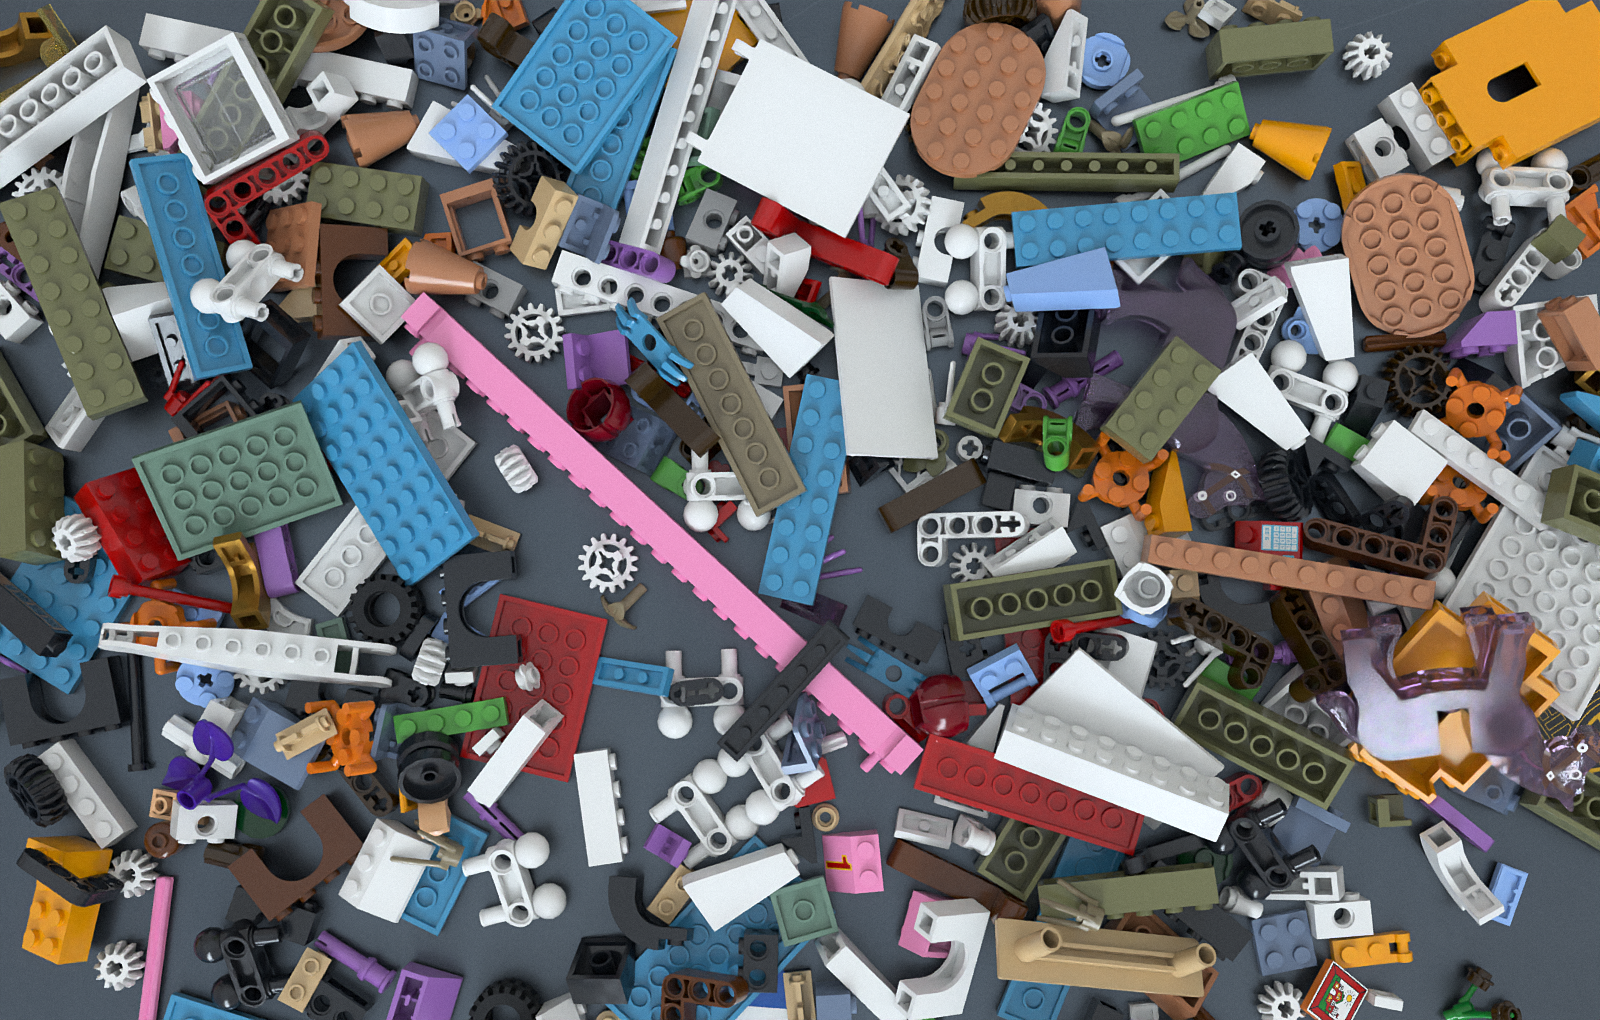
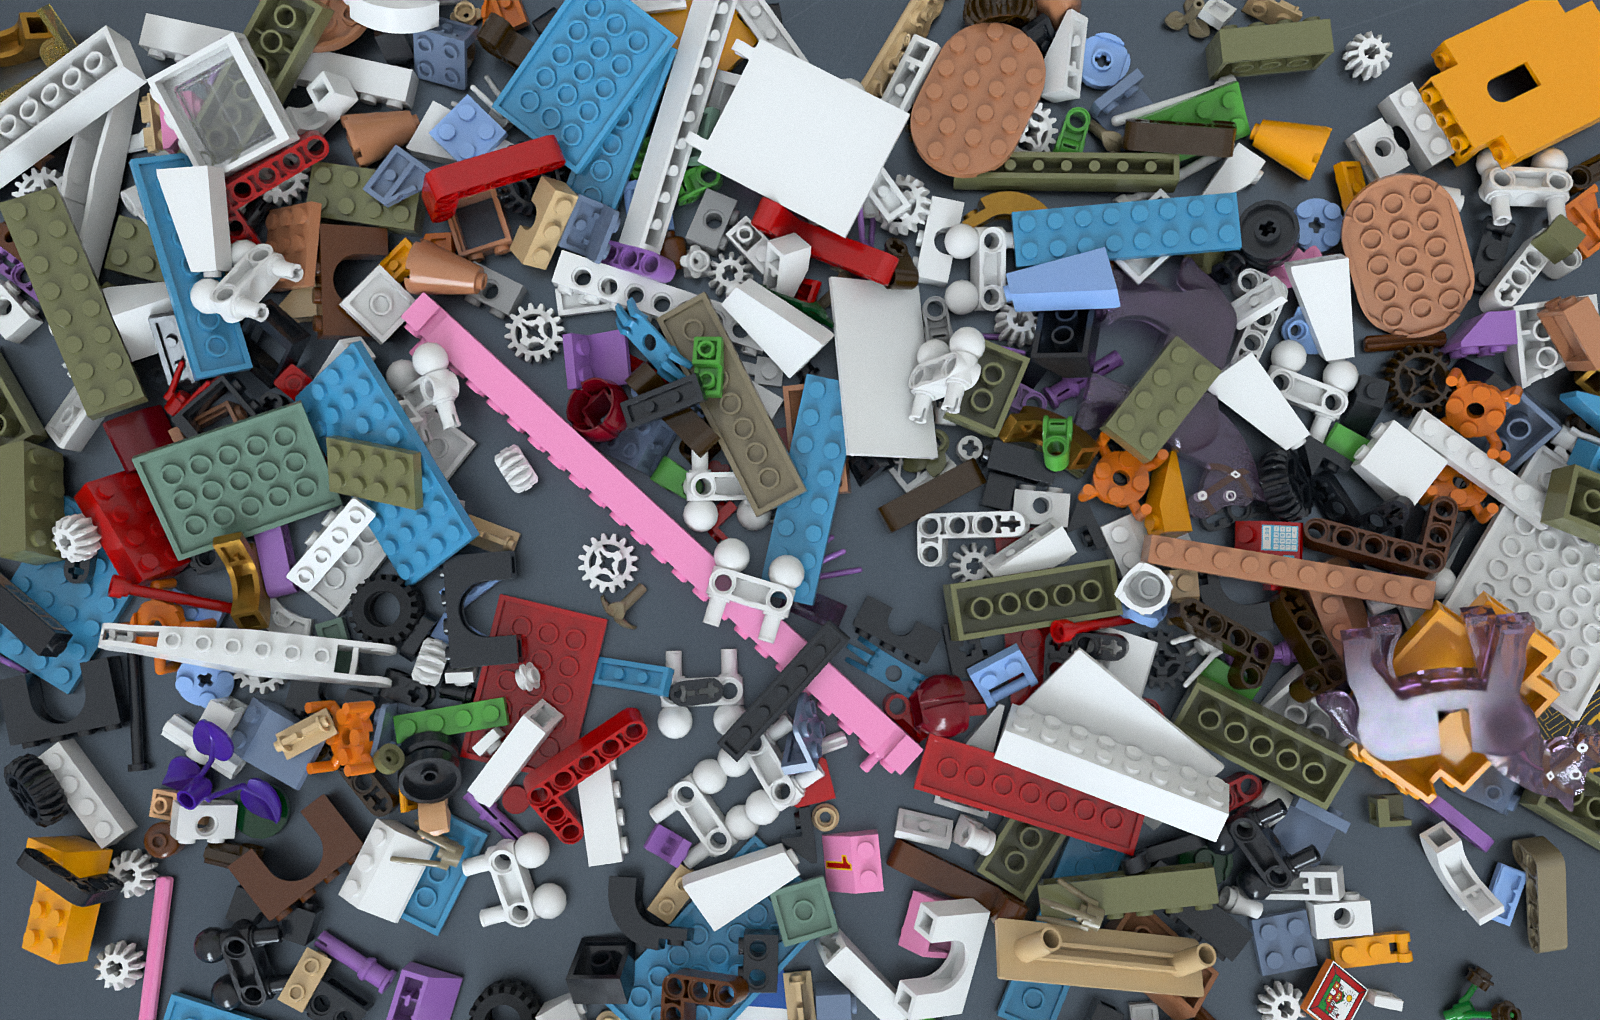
(138, 433): none -> dark red slope
(200, 216): none -> white slope
(293, 380): none -> red bracket
(330, 542): none -> white bracket
(375, 472): none -> olive plate
(388, 758): none -> olive tile
(396, 178): none -> sand blue wing
(487, 171): none -> red beam
(515, 799): none -> red tile
(578, 769): none -> red beam
(663, 401): none -> black plate
(709, 364): none -> bright green slope
(784, 573): none -> white piece
(859, 39): nougat cone -> none
(945, 372): none -> white piece
(1180, 137): none -> dark brown beam
(1544, 893): none -> dark tan beam

